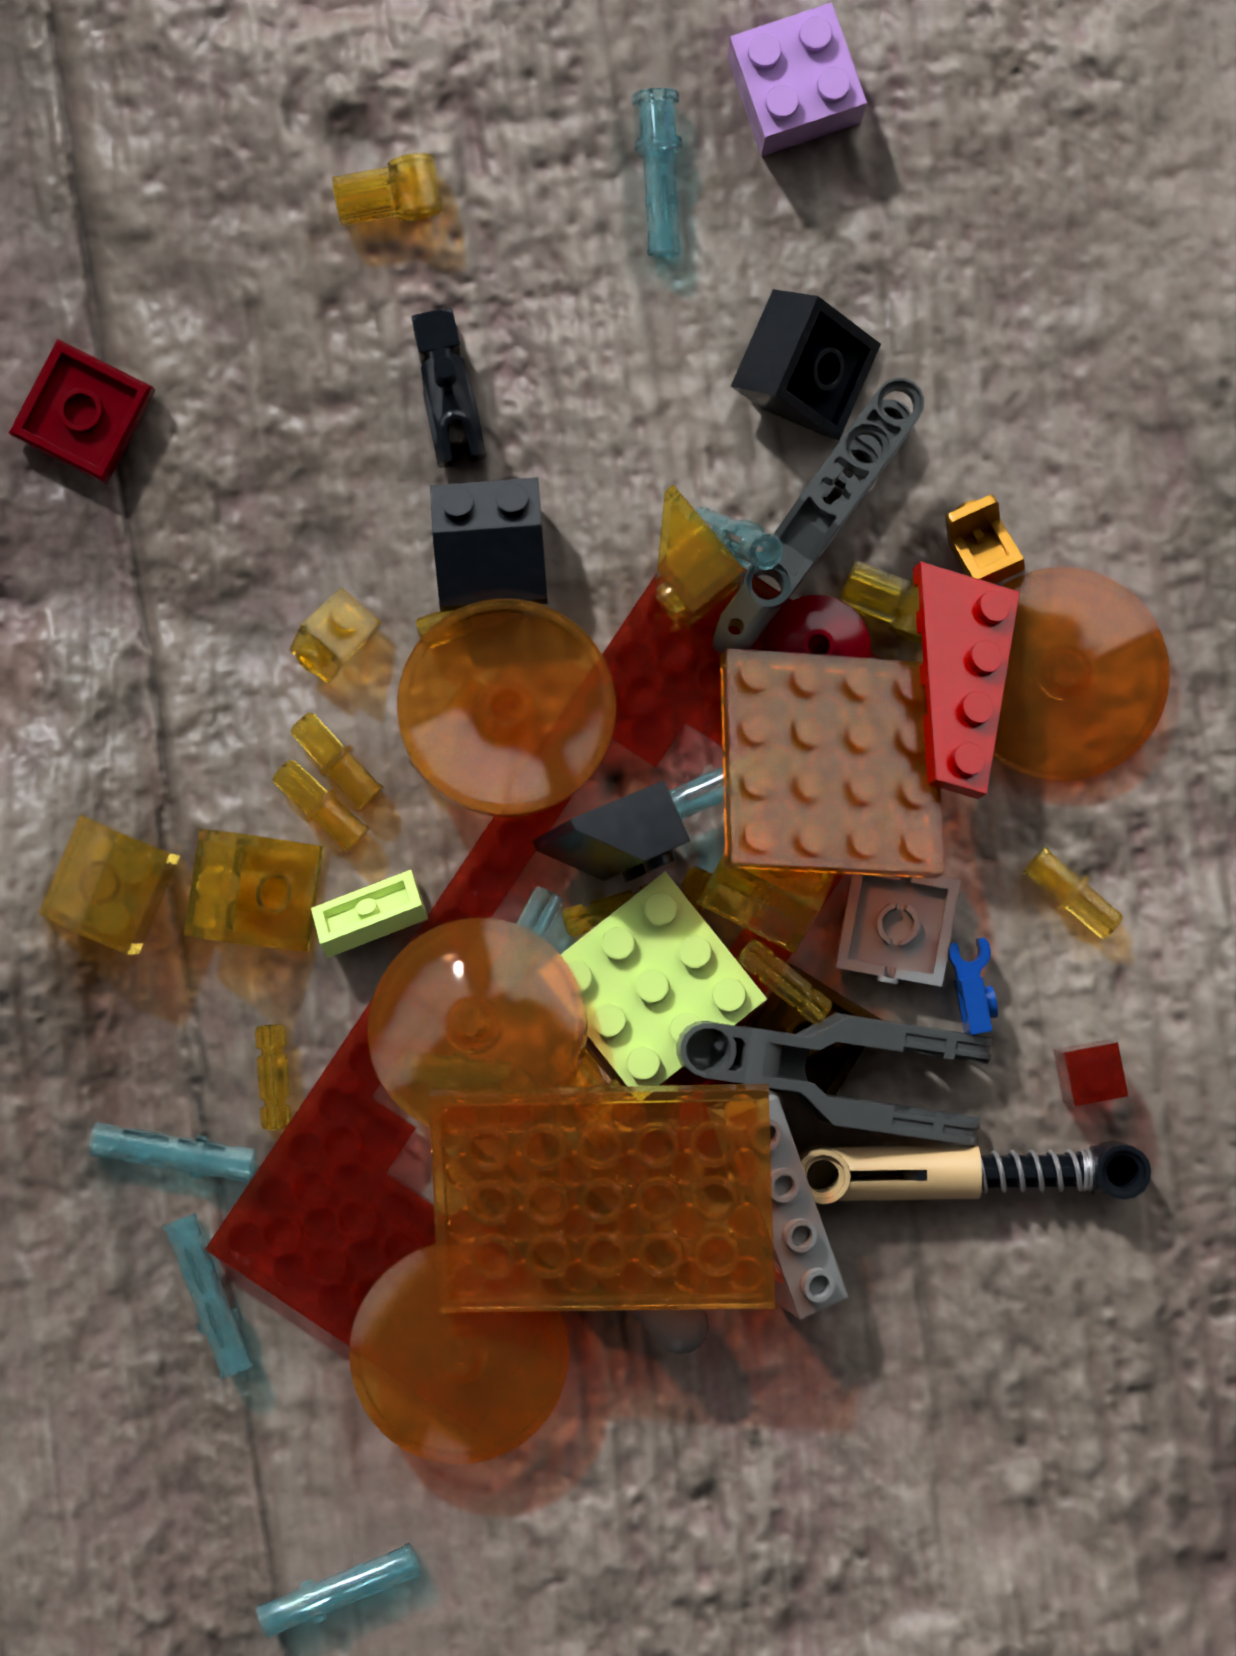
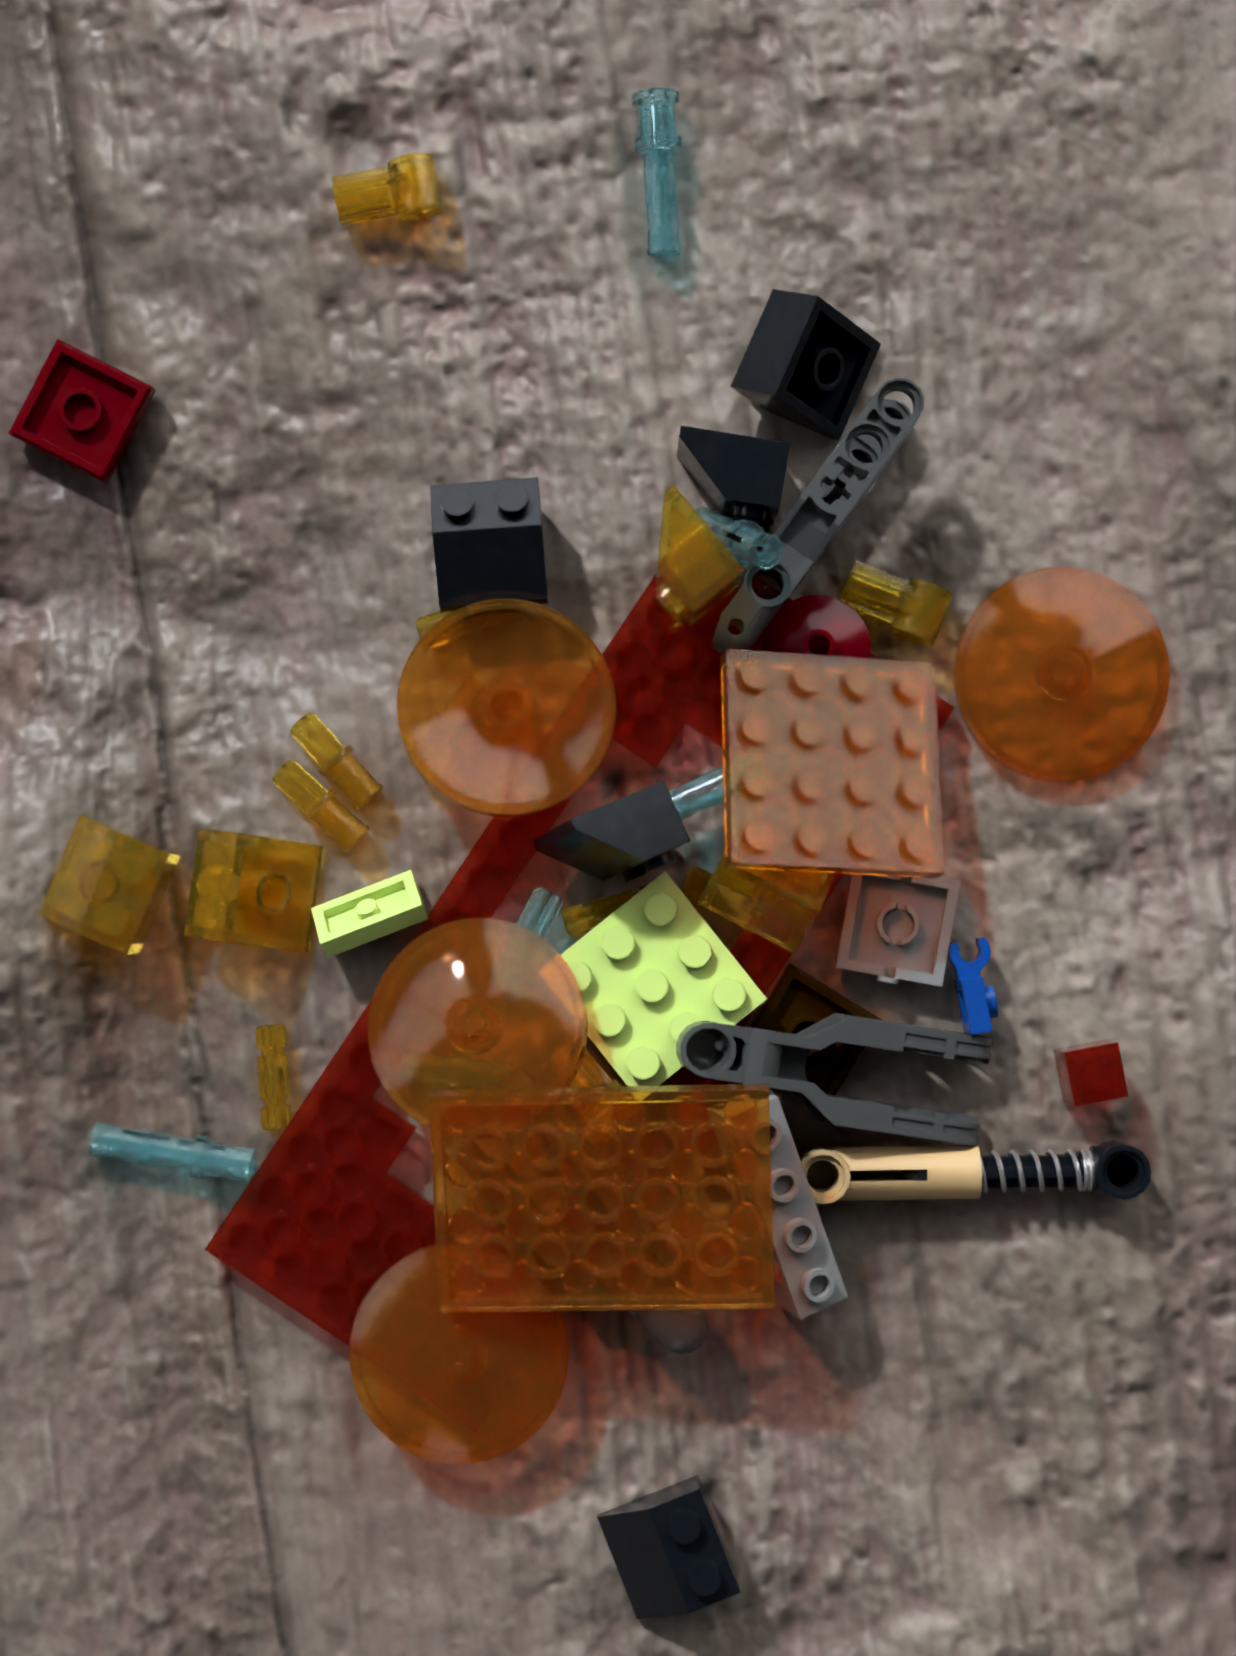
(208, 1296): clear light blue pin -> none
(321, 1597): clear light blue pin -> none
(333, 635): clear yellow bracket -> none
(446, 384): black piece -> none
(670, 1551): none -> black slope
(736, 472): none -> black slope
(785, 981): clear yellow axle -> none
(796, 79): lavender brick -> none
(964, 671): wing -> none
(983, 541): pearl gold bracket -> none
(1073, 893): clear yellow axle -> none

